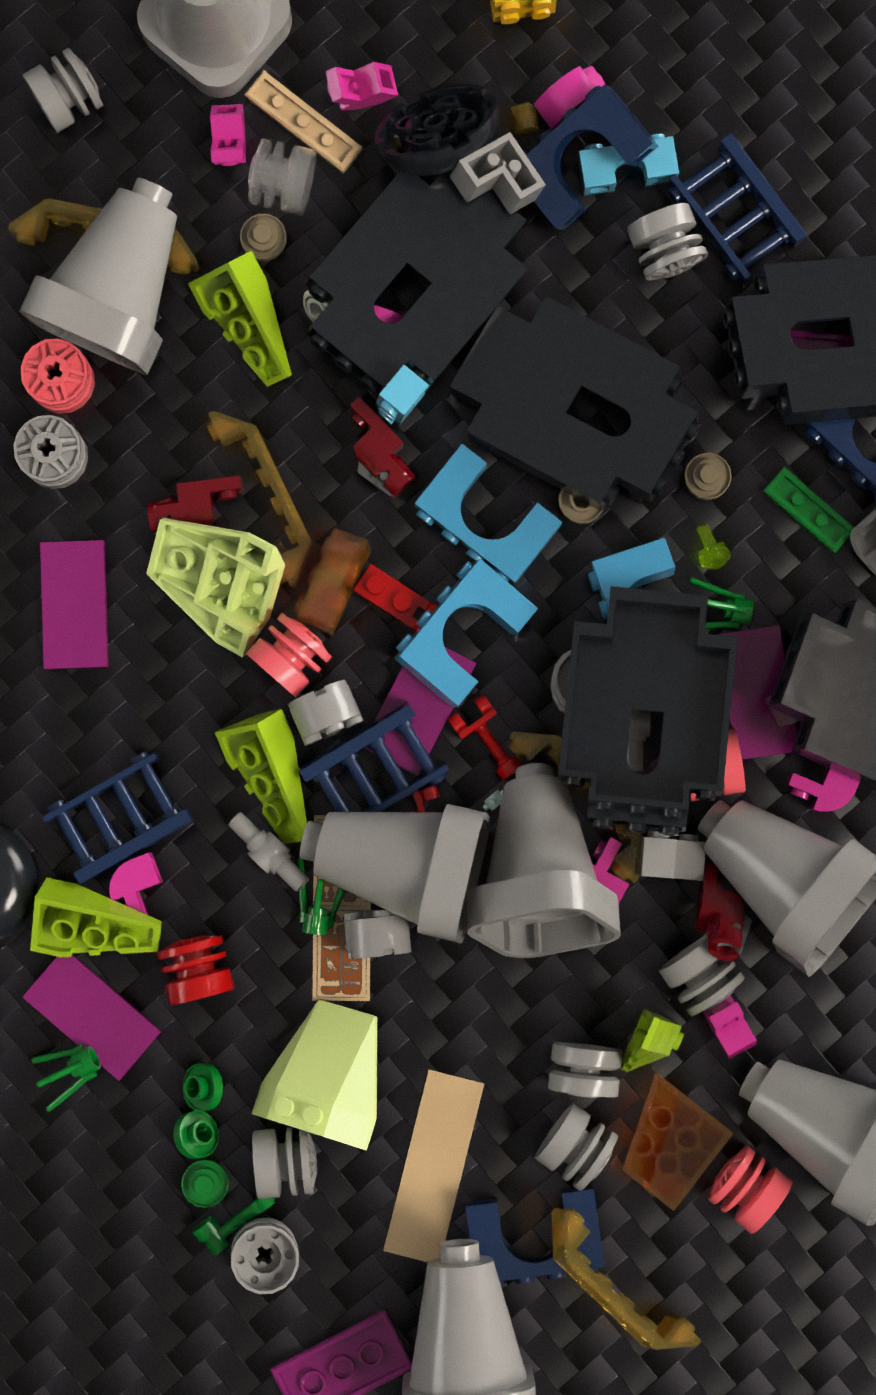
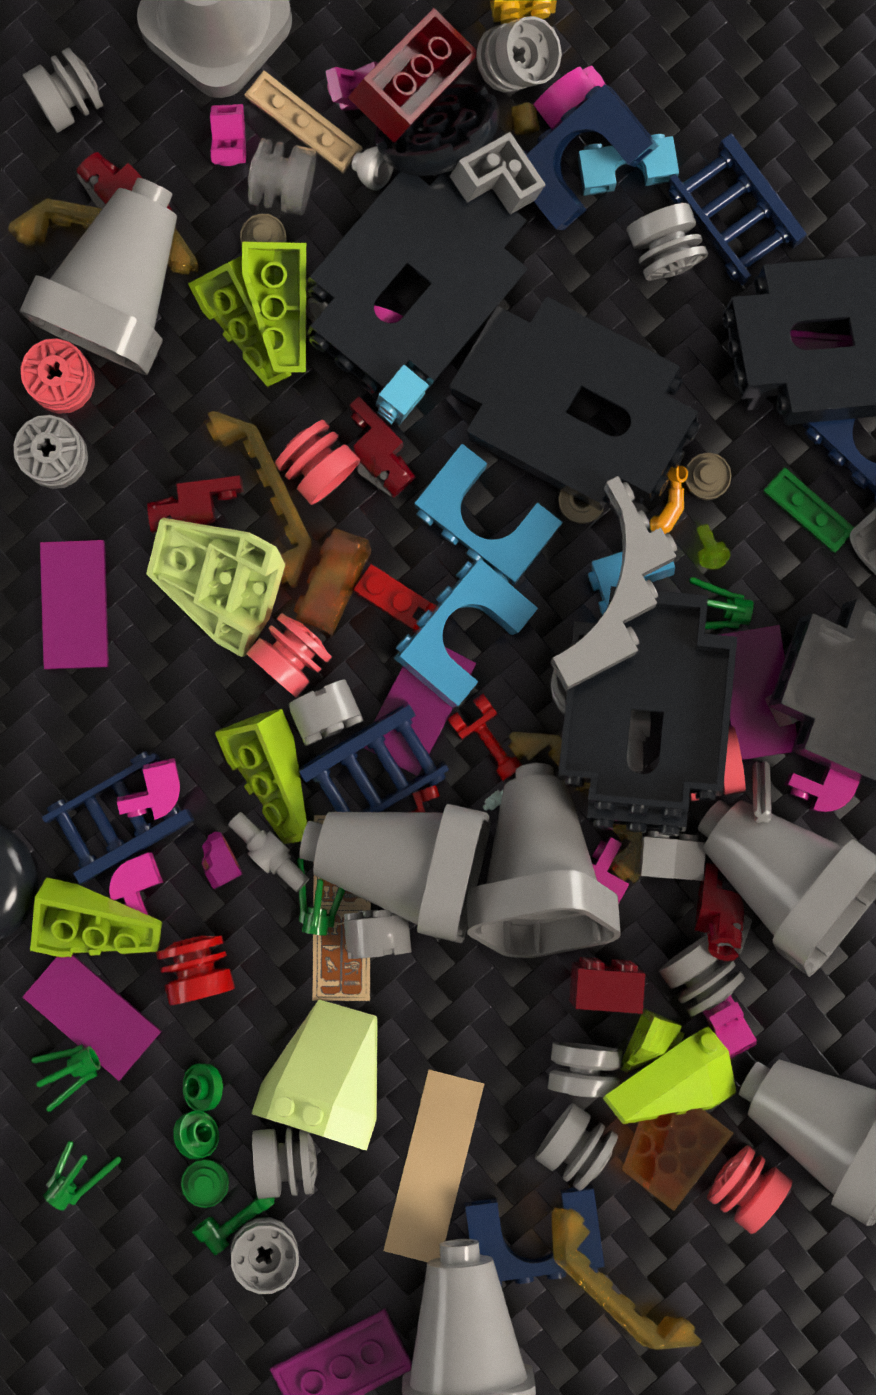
(62, 1190): none -> green plant
(103, 179): none -> dark red plate
(161, 792): none -> dark pink brick
(219, 861): none -> magenta rock
(277, 292): none -> lime wedge
(315, 459): none -> coral wheel
(372, 168): none -> white brick
(413, 75): none -> dark red brick
(519, 54): none -> light grey wheel
(607, 987): none -> dark red brick
(642, 554): none -> light grey arch
(675, 504): none -> light orange arm
(683, 1079): none -> lime wedge
(761, 792): none -> light grey axle

